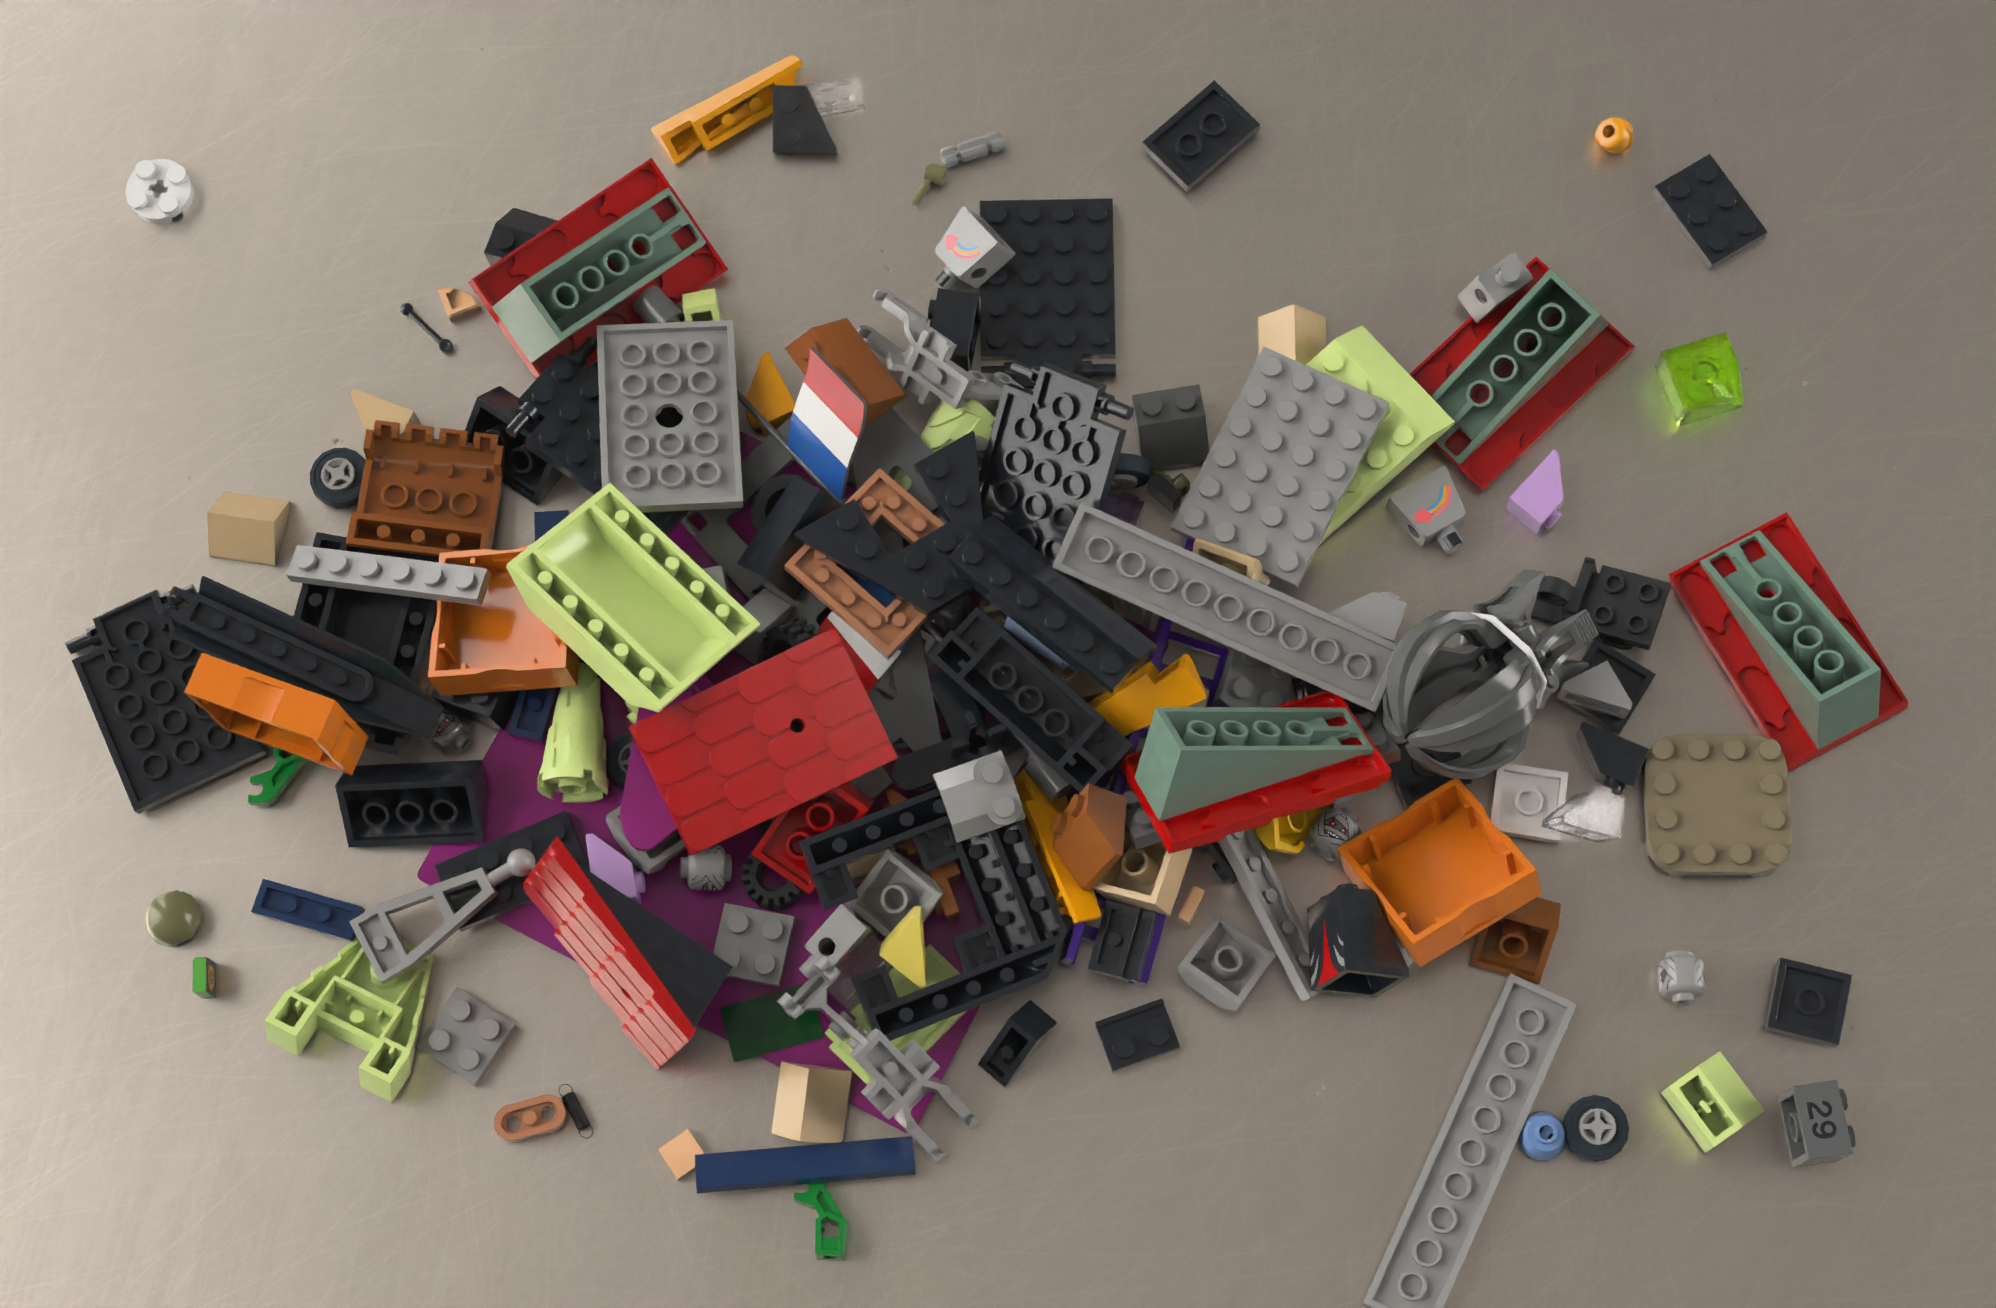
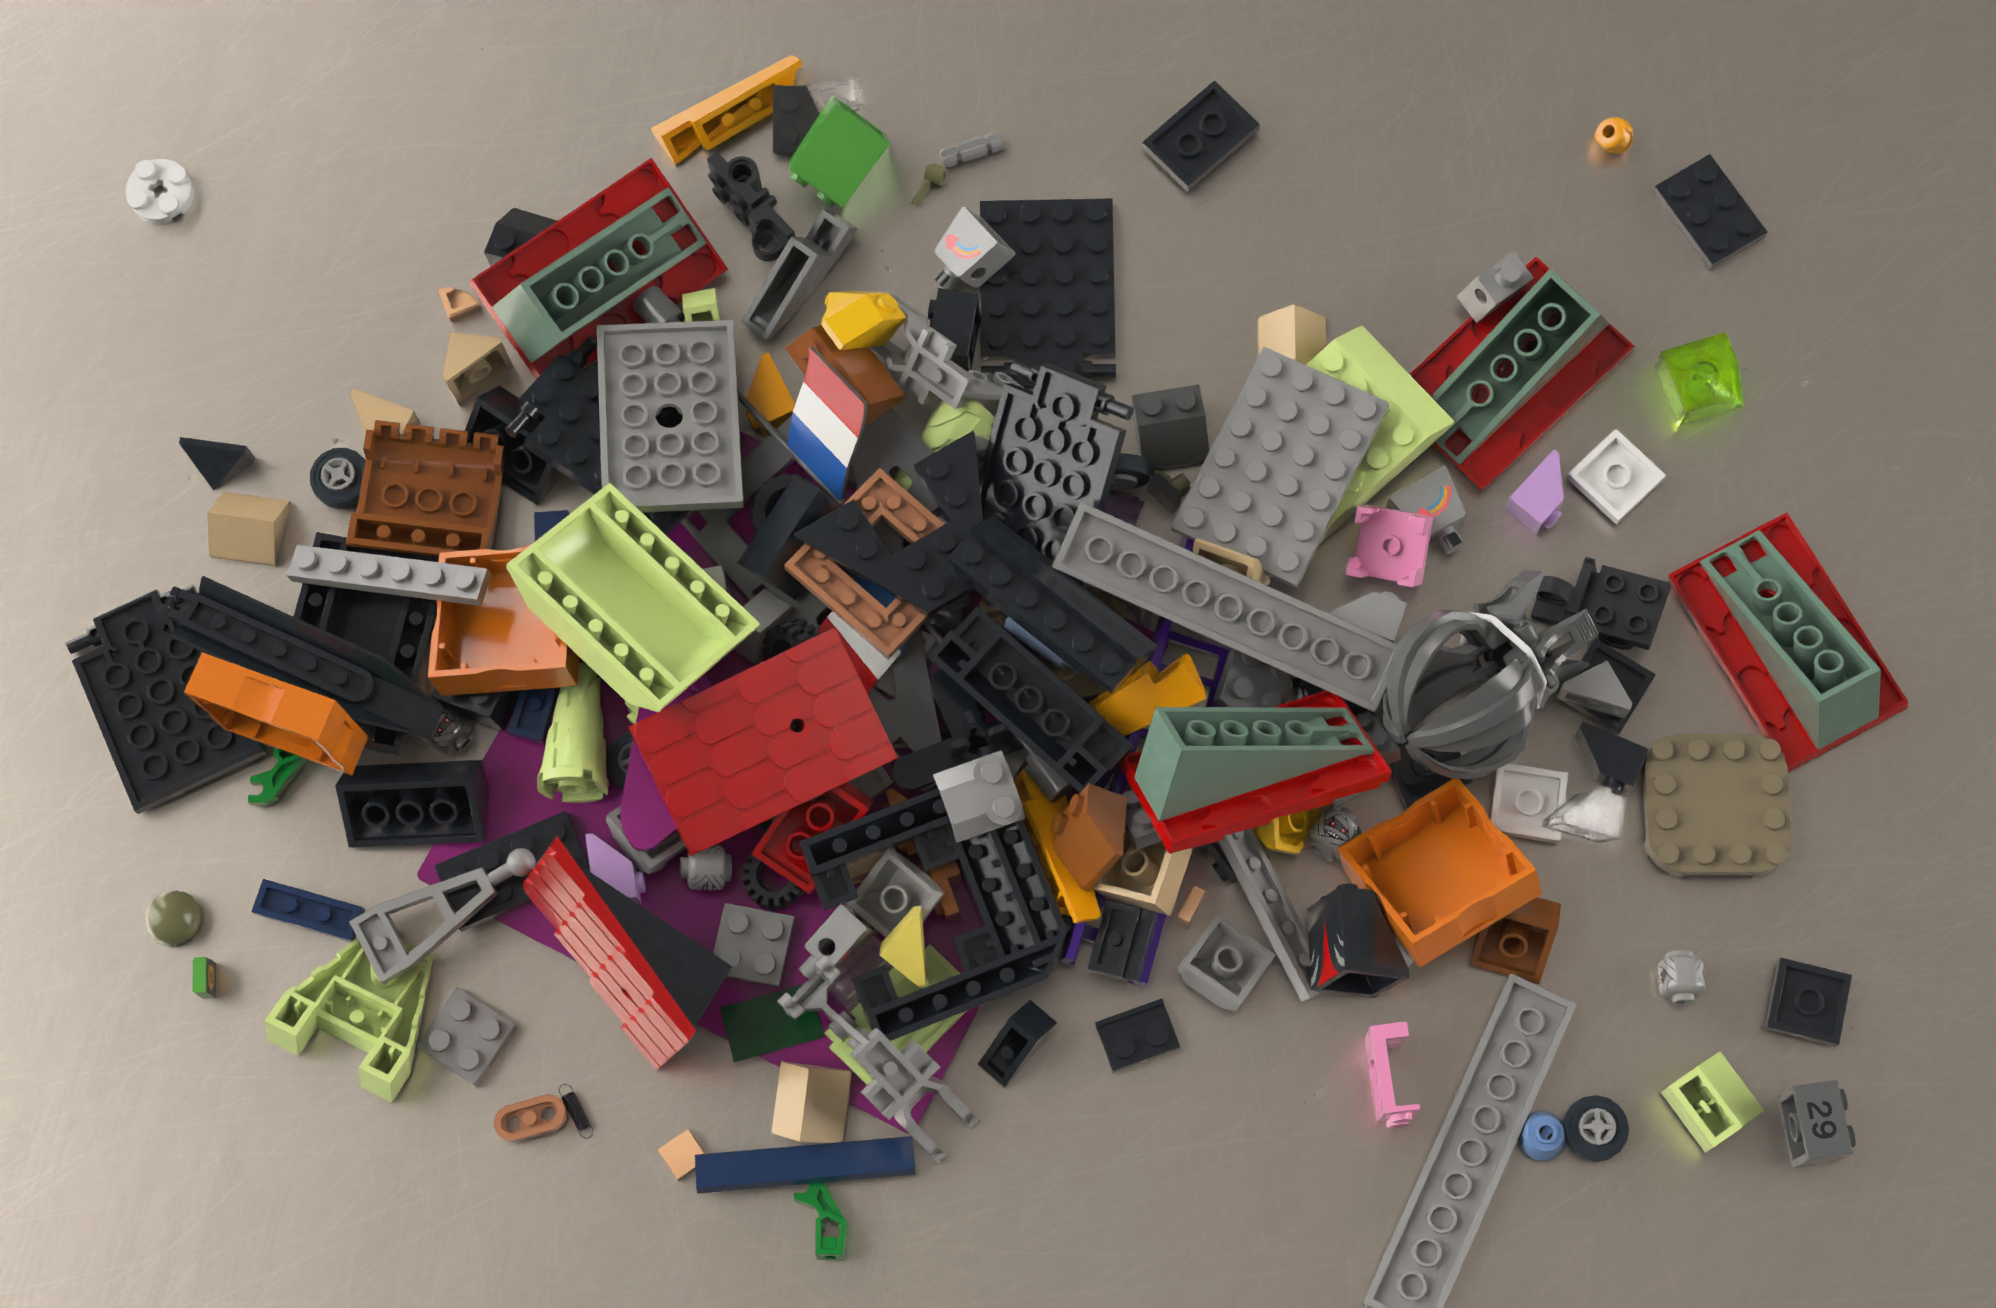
(217, 460): none -> black slope
(444, 344): black hinge -> none
(473, 364): none -> tan slope
(741, 187): none -> black plate
(798, 273): none -> dark grey slope
(837, 153): none -> bright green slope
(861, 318): none -> yellow slope
(1377, 1041): none -> bright pink window
(1391, 545): none -> bright pink panel
(1616, 476): none -> white plate

